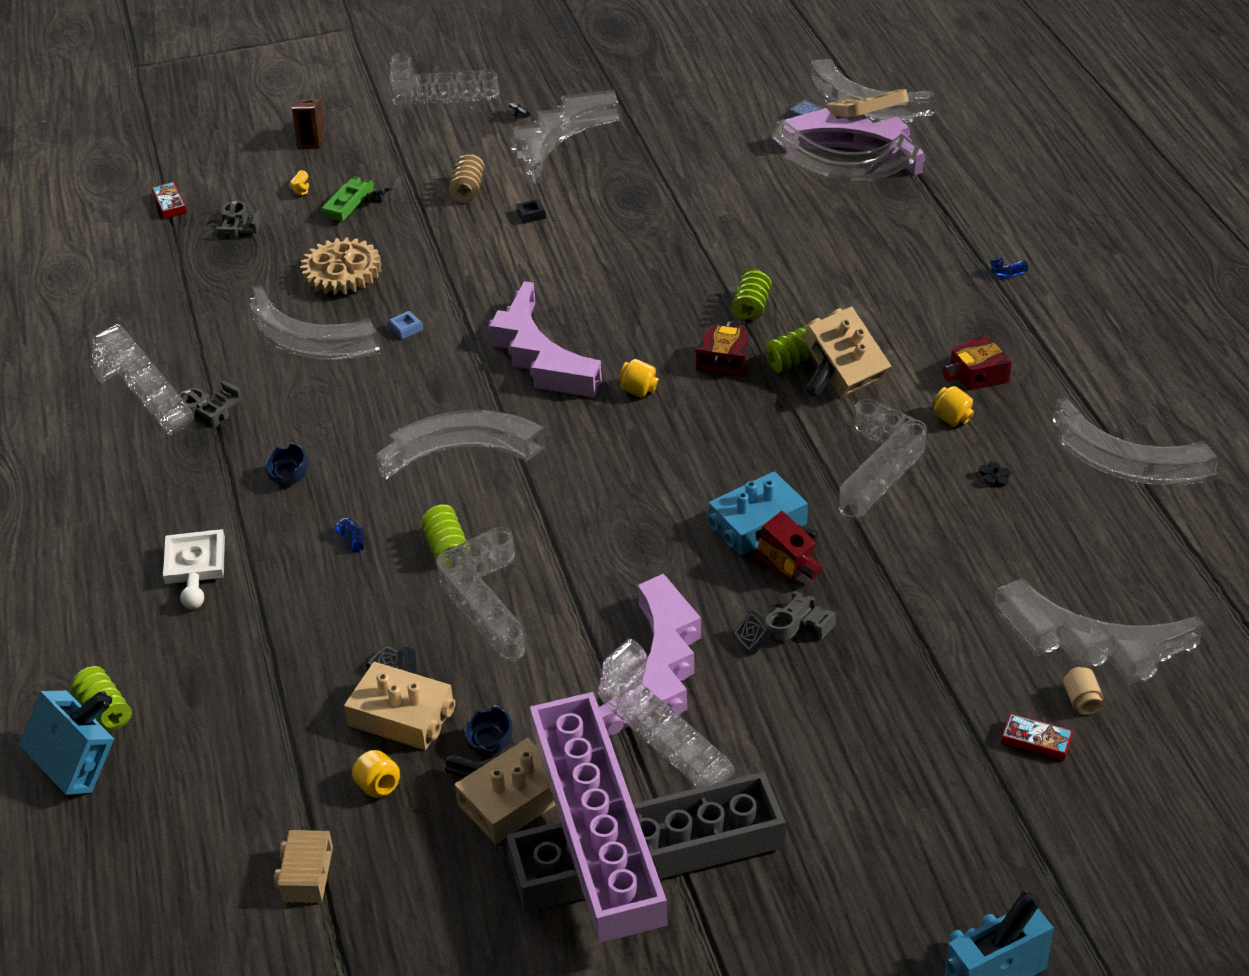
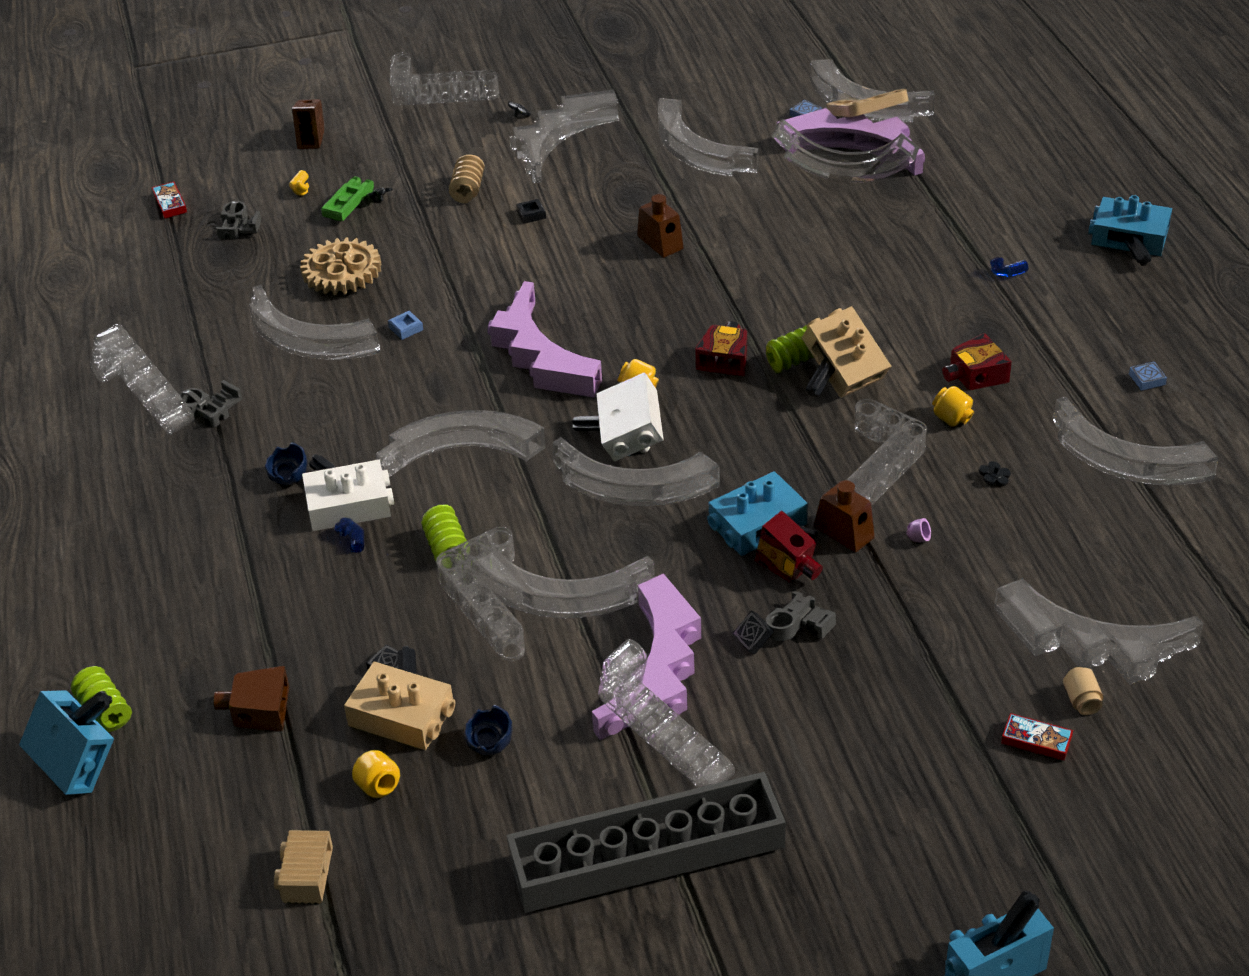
(191, 559): white plate -> none
(256, 699): none -> reddish brown torso
(347, 492): none -> white piece
(504, 791): tan piece -> none
(560, 596): none -> clear arch
(598, 818): lavender brick -> none
(626, 418): none -> white piece
(636, 486): none -> clear arch
(660, 226): none -> reddish brown torso
(697, 150): none -> clear arch
(751, 295): lime piece -> none
(845, 516): none -> reddish brown torso
(919, 530): none -> lavender hinge
(1131, 227): none -> dark azure piece
(1147, 375): none -> medium blue tile

